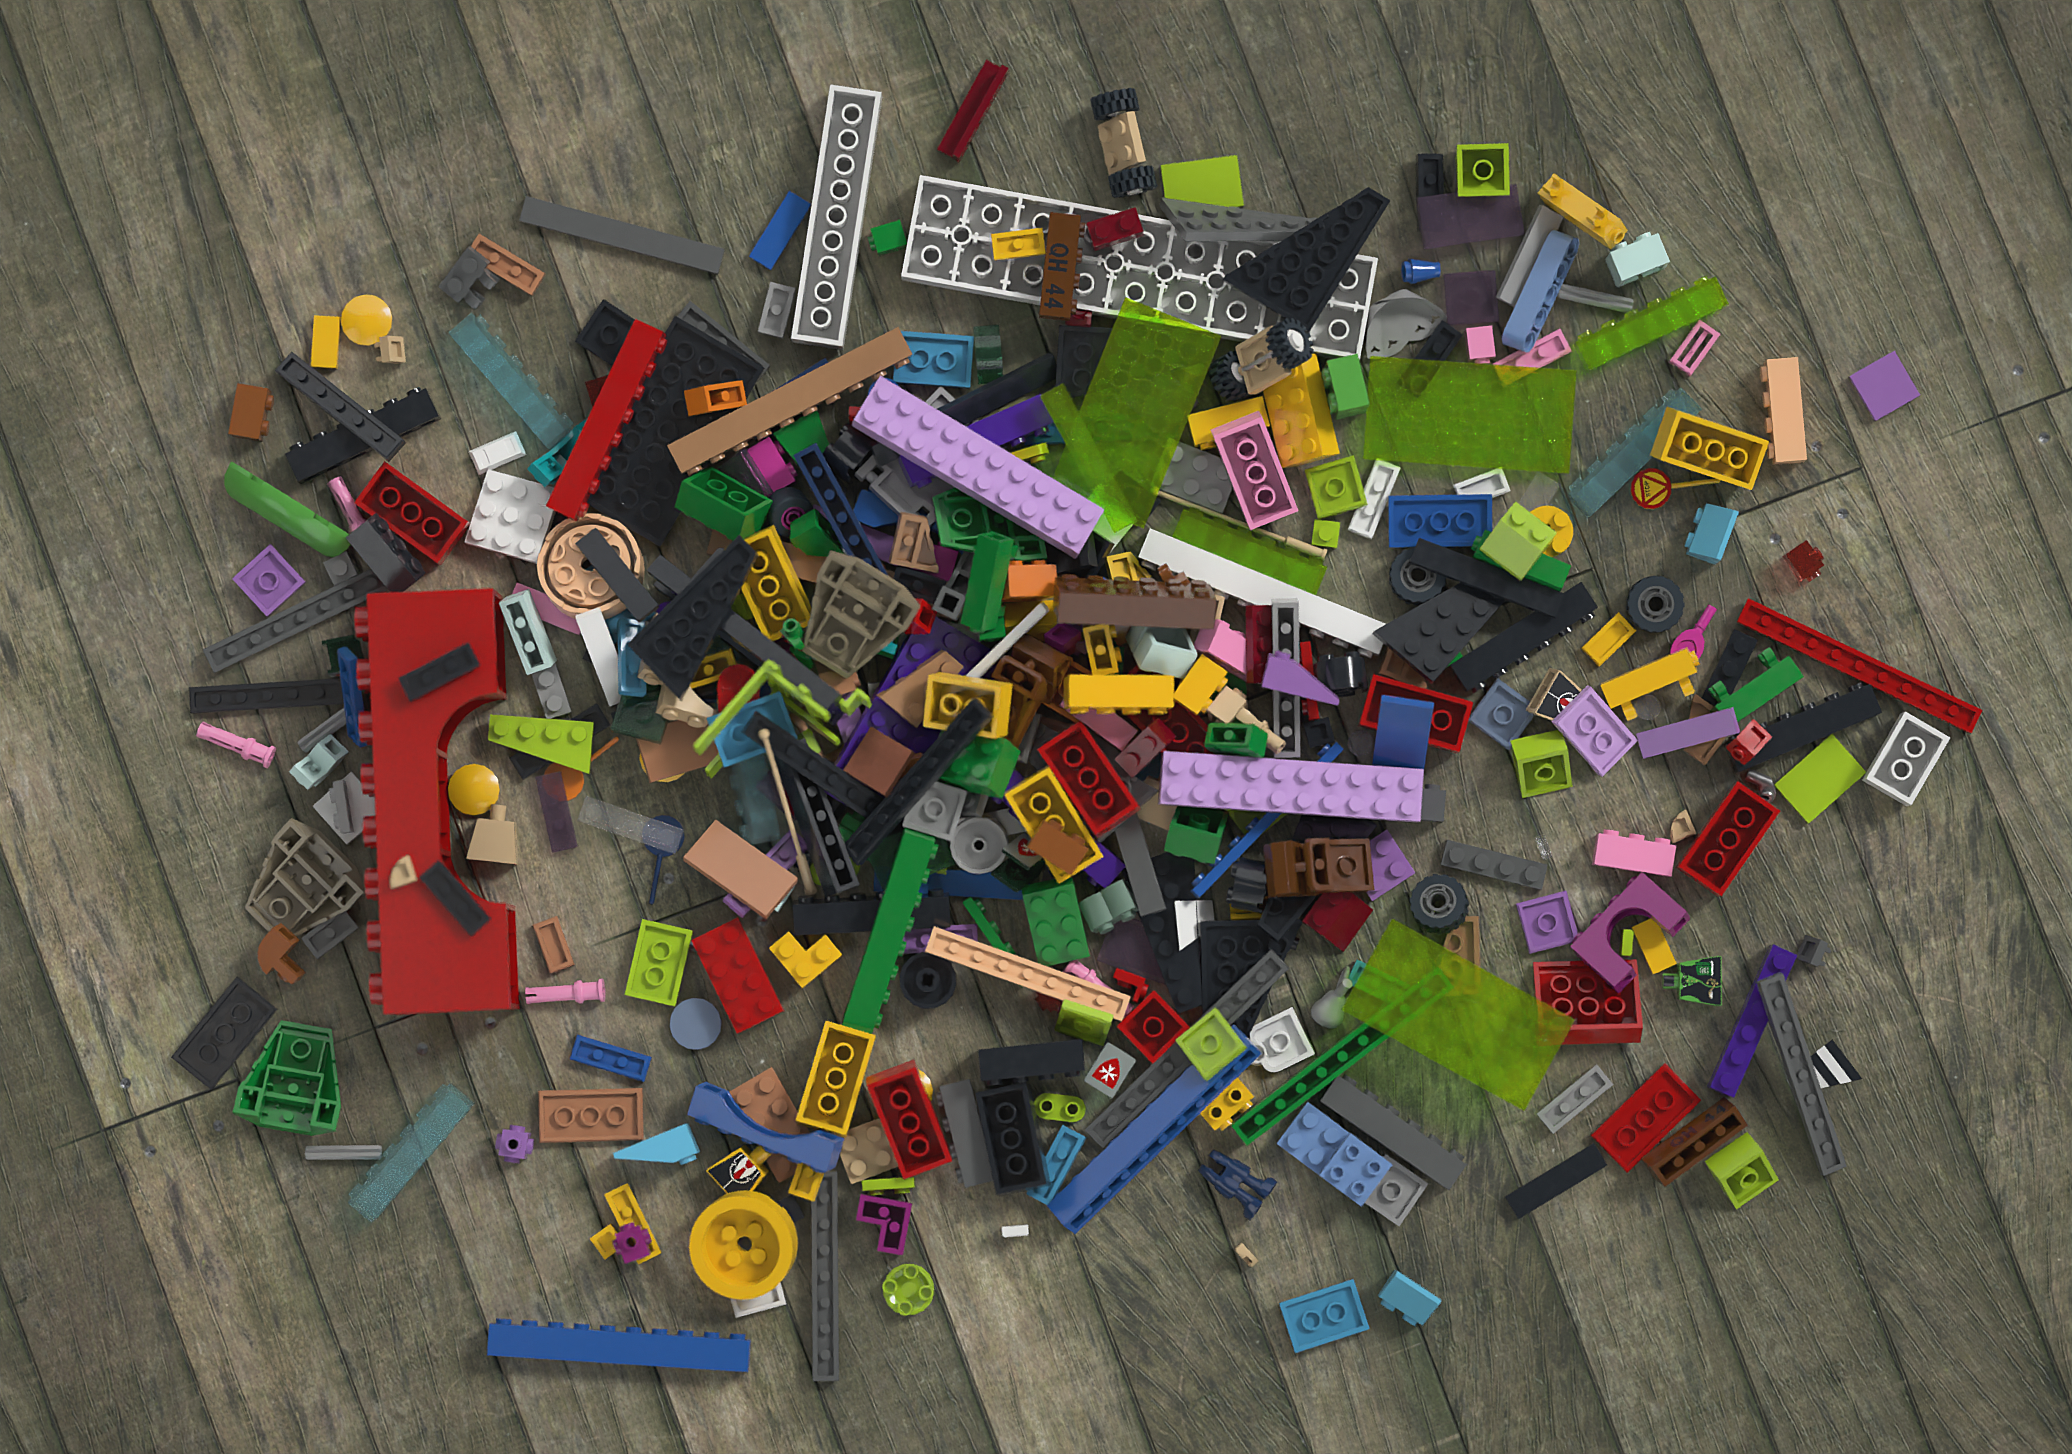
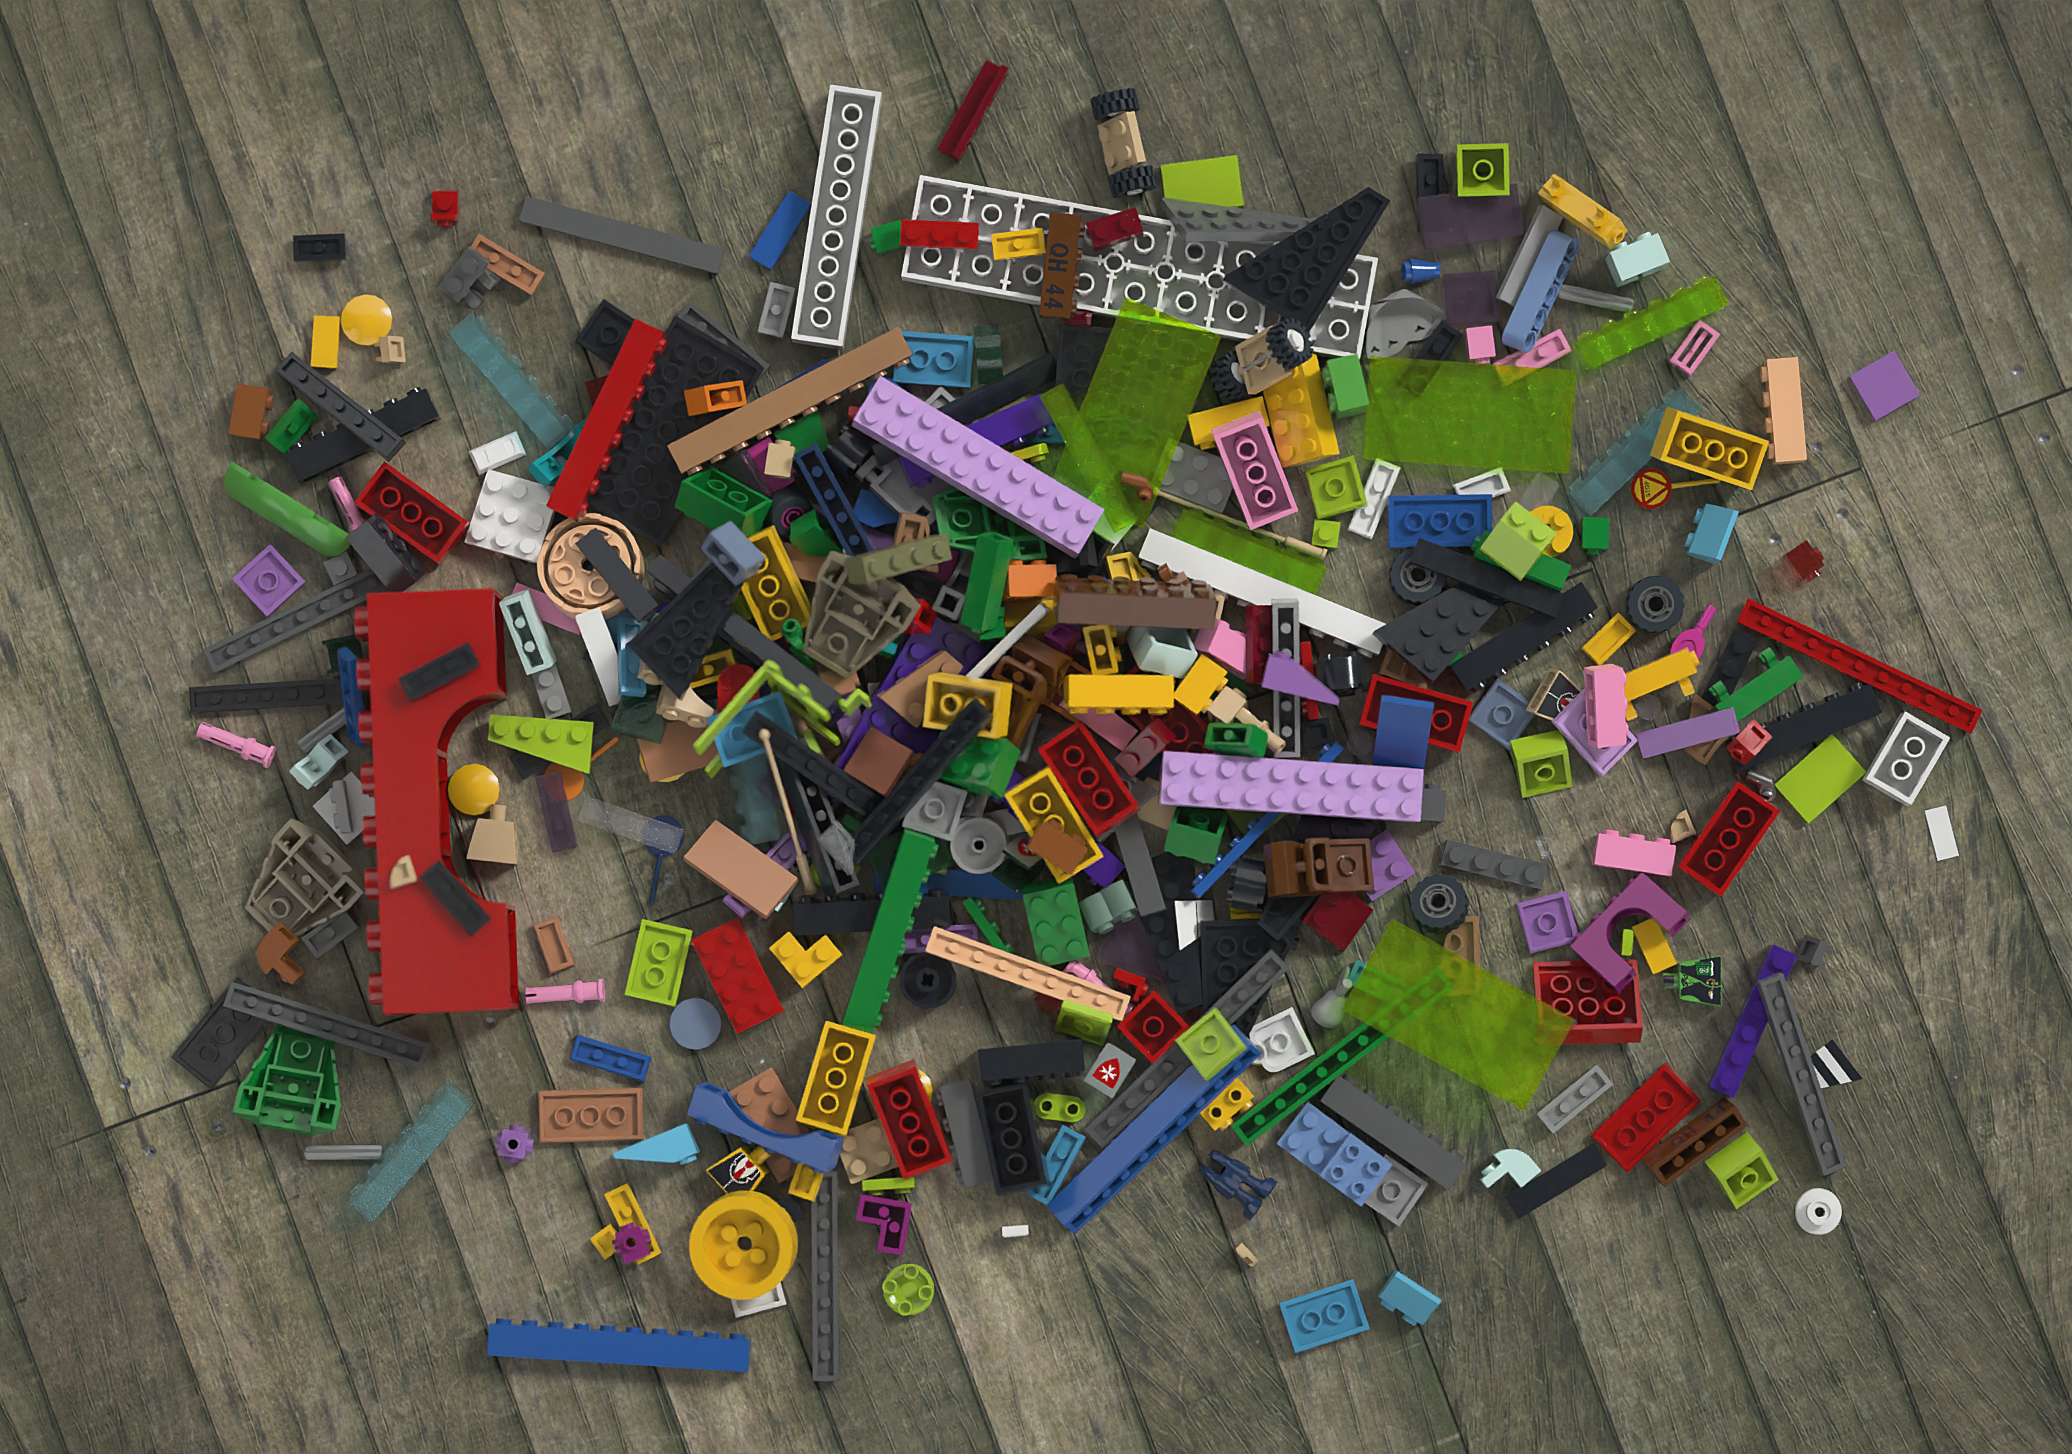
(291, 426): none -> green plate
(319, 247): none -> black plate
(326, 1025): none -> dark grey plate
(445, 208): none -> red bracket
(733, 553): none -> sand blue brick
(780, 460): none -> tan brick
(839, 846): none -> clear tile
(898, 559): none -> olive brick
(939, 234): none -> red plate
(1140, 484): none -> dark orange arm
(1513, 1162): none -> light aqua brick
(1594, 535): none -> green brick
(1605, 705): none -> bright pink brick
(1806, 1214): none -> white piece
(1941, 833): none -> white sticker

